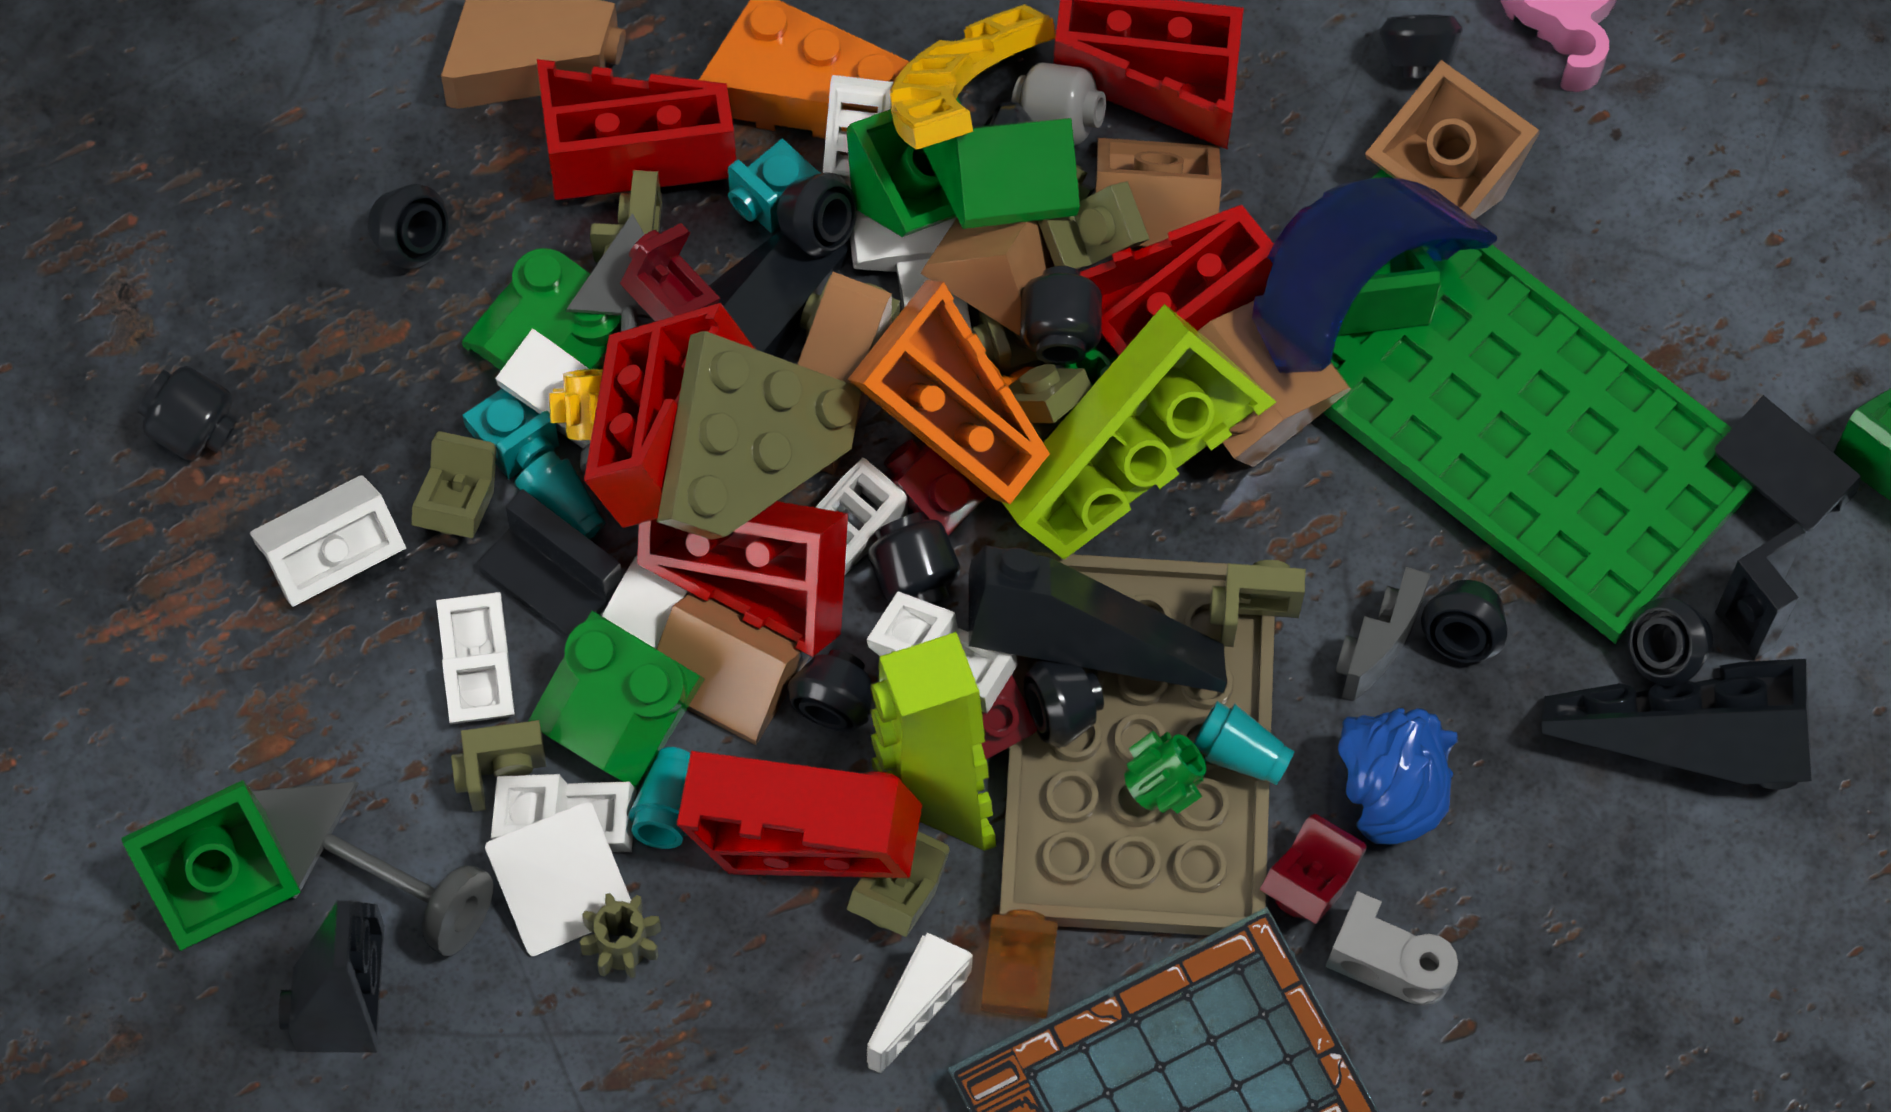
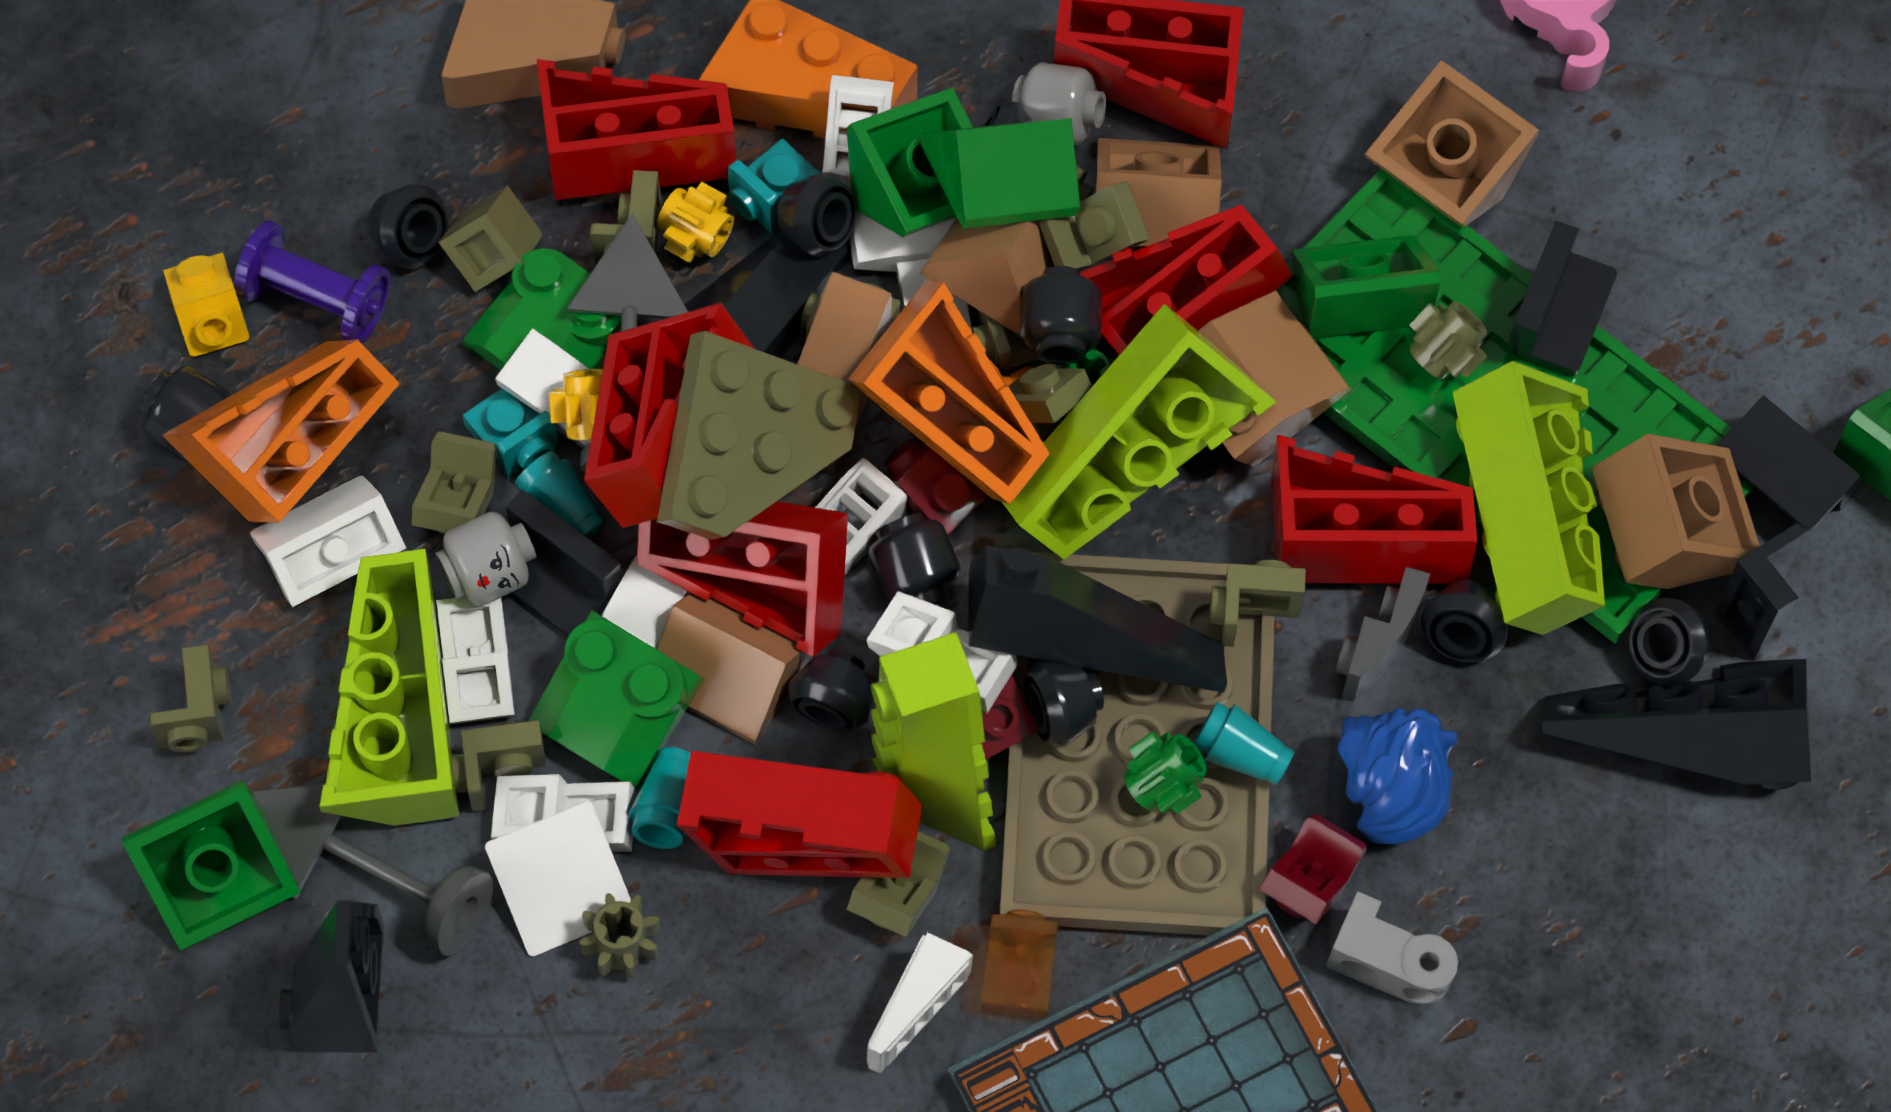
(206, 304): none -> yellow bracket
(206, 691): none -> olive bracket
(267, 264): none -> dark purple hose
(285, 428): none -> orange wedge
(392, 713): none -> lime wedge
(485, 558): none -> light grey head
(490, 238): none -> olive panel
(662, 278): dark red bracket -> none
(695, 222): none -> yellow gear
(928, 86): yellow tile -> none
(1337, 248): clear blue windscreen -> none
(1366, 522): none -> red wedge
(1420, 42): black cone -> none
(1448, 340): none -> olive gear
(1533, 494): none -> lime wedge
(1561, 305): none -> black panel
(1674, 511): none -> medium nougat slope

